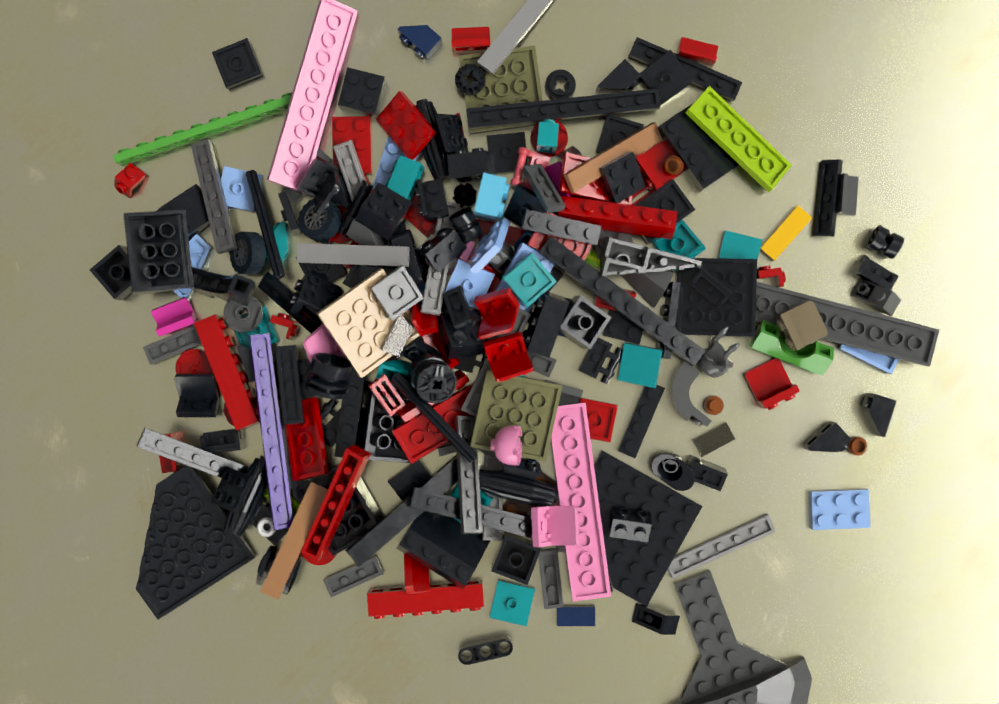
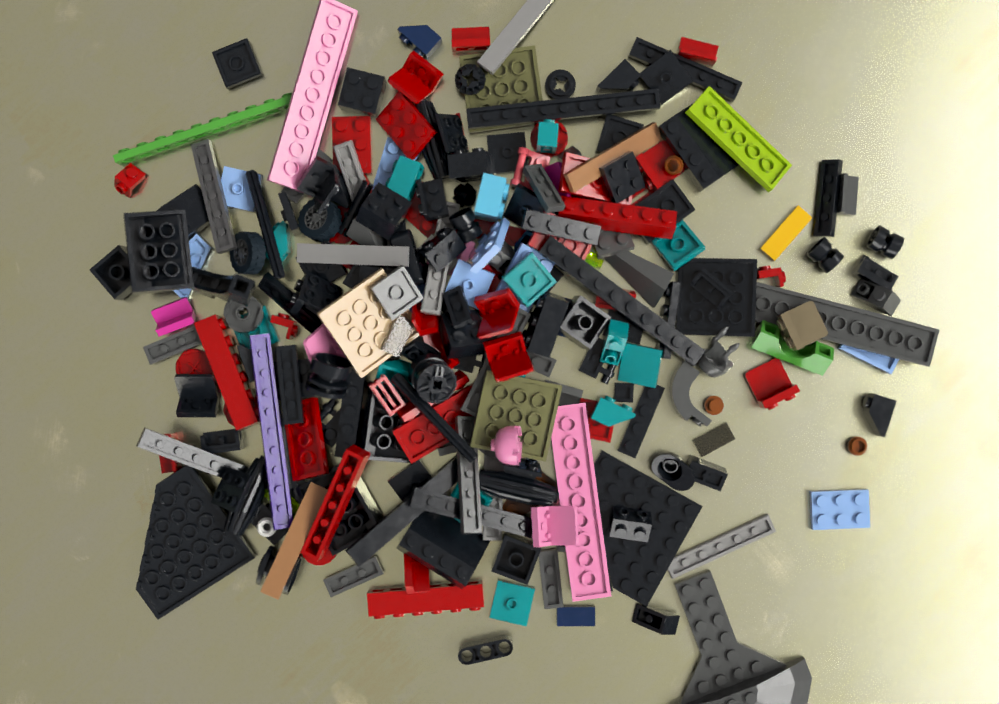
(416, 78): none -> red bracket
(610, 413): none -> teal slope
(614, 342): none -> teal slope
(623, 392): none -> black tile
(624, 257): dark grey wedge -> none
(739, 246): teal tile -> none
(825, 255): none -> black wheel
(829, 439): black slope -> none

